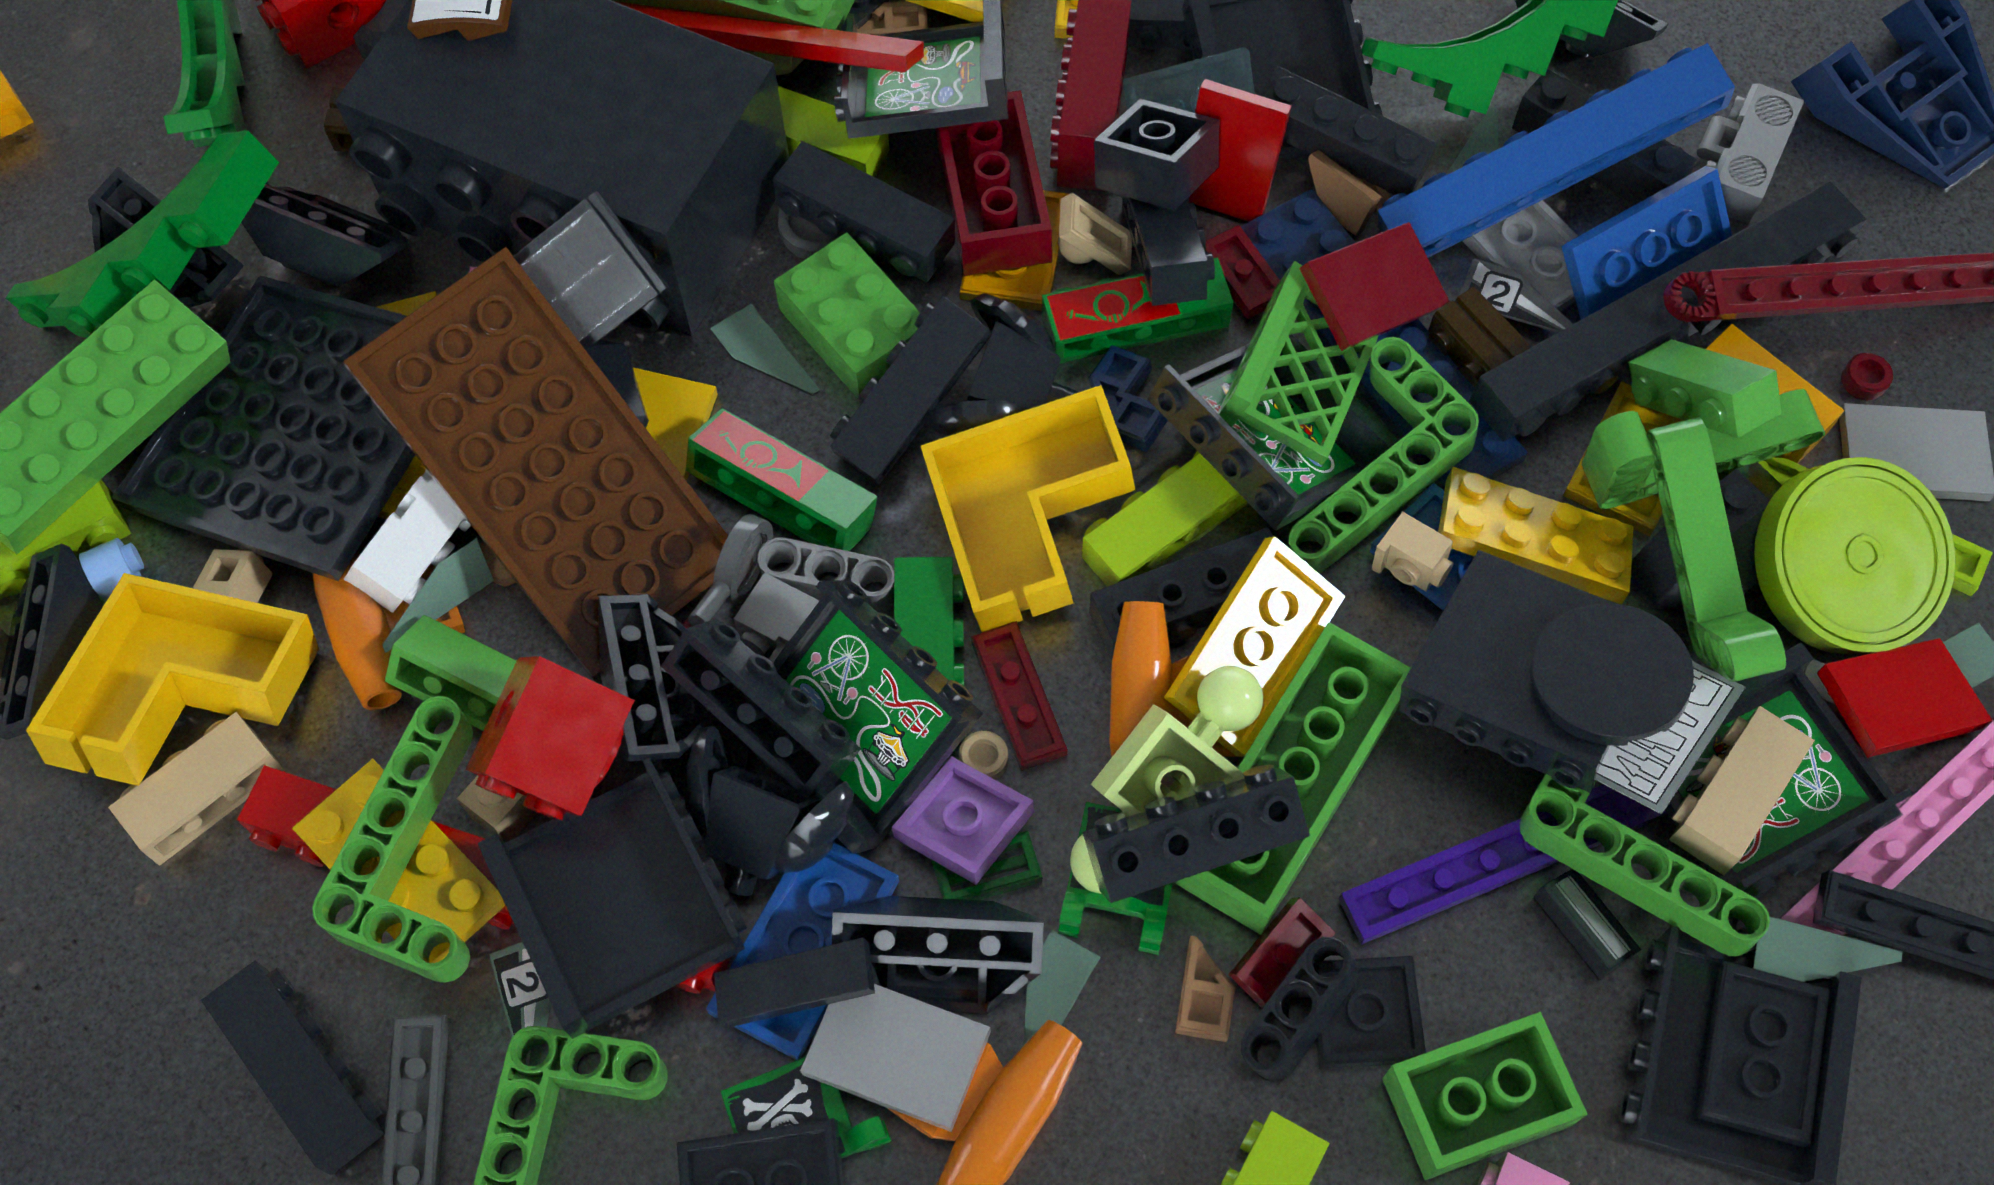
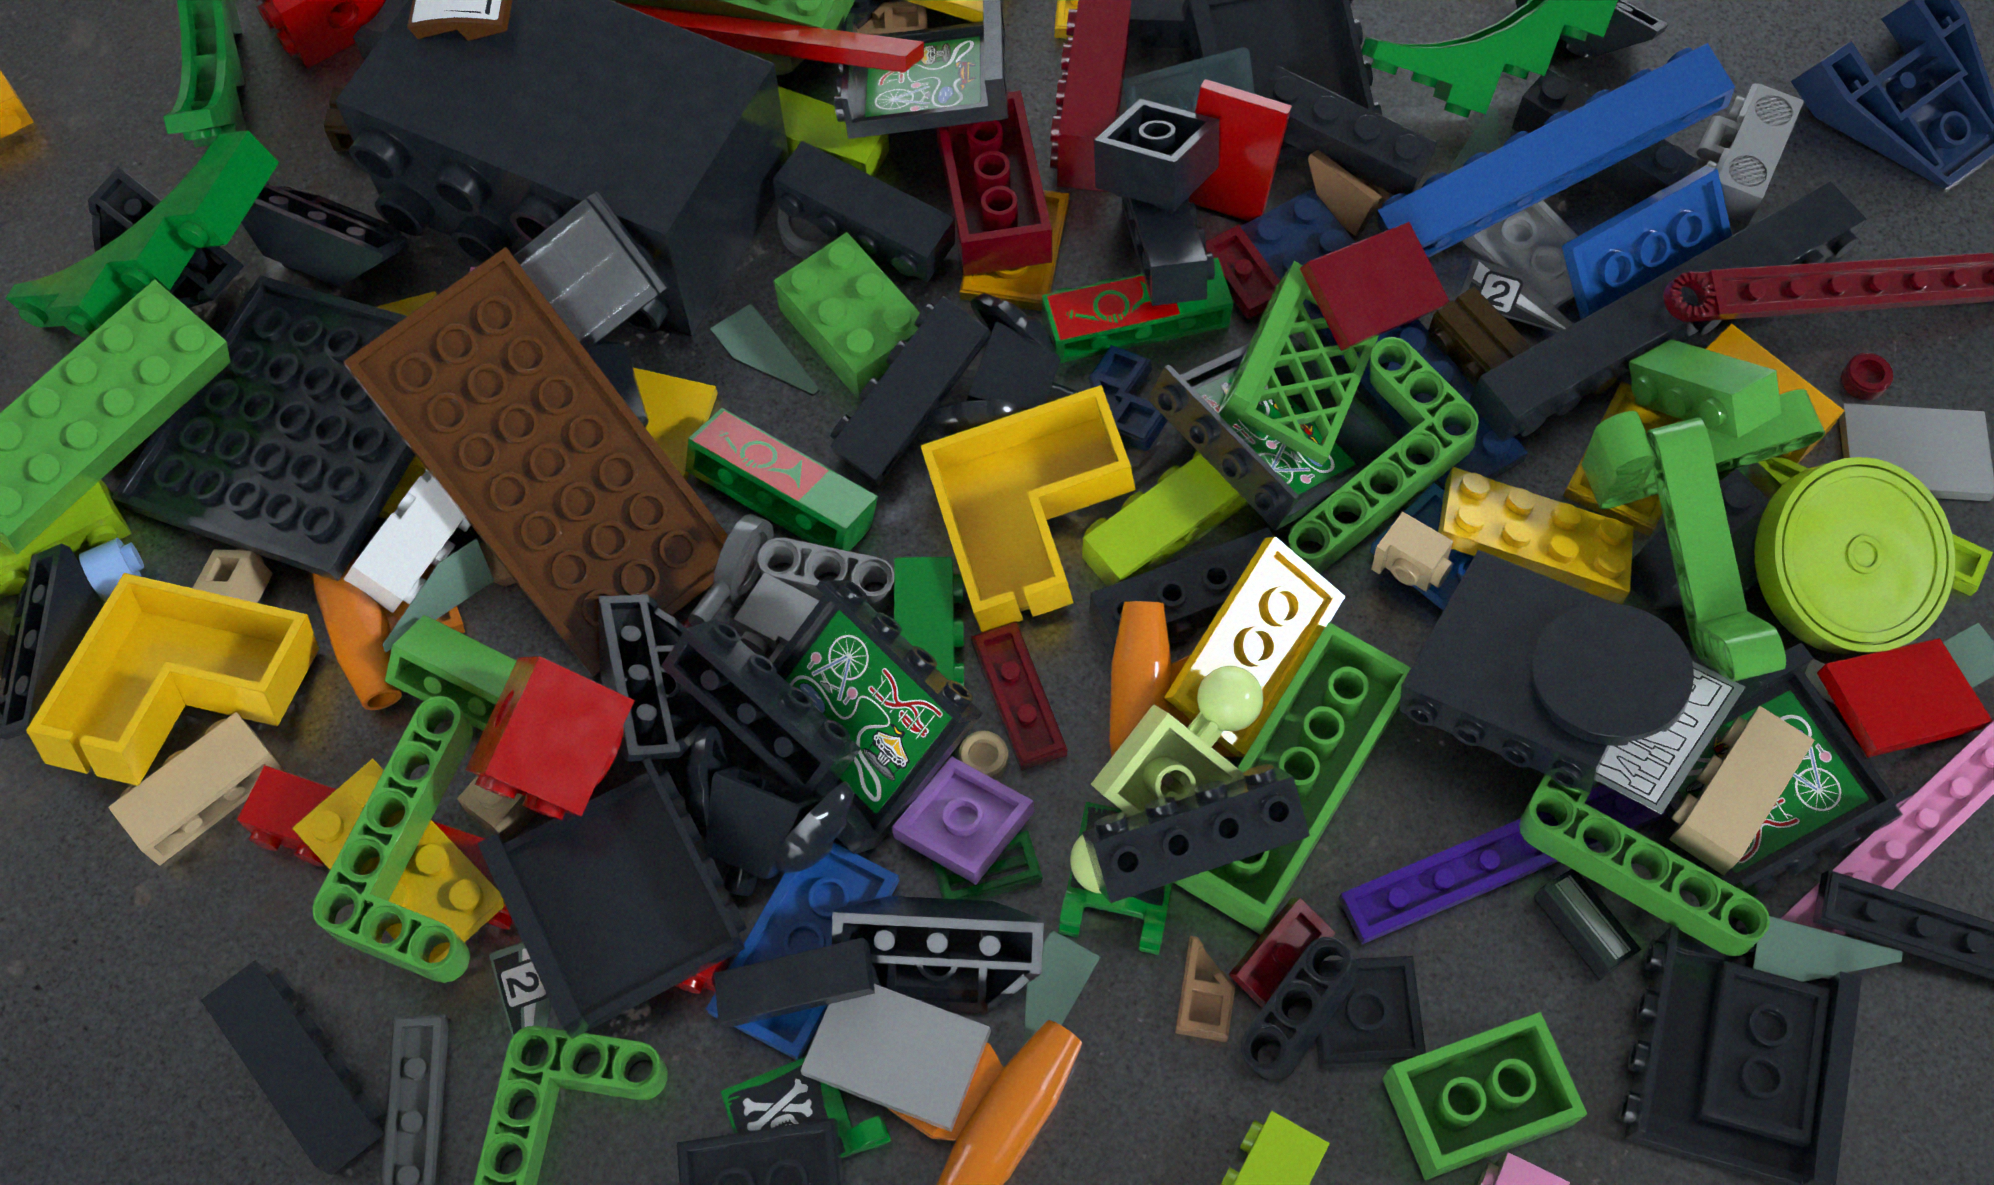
(1092, 235): tan tile -> none

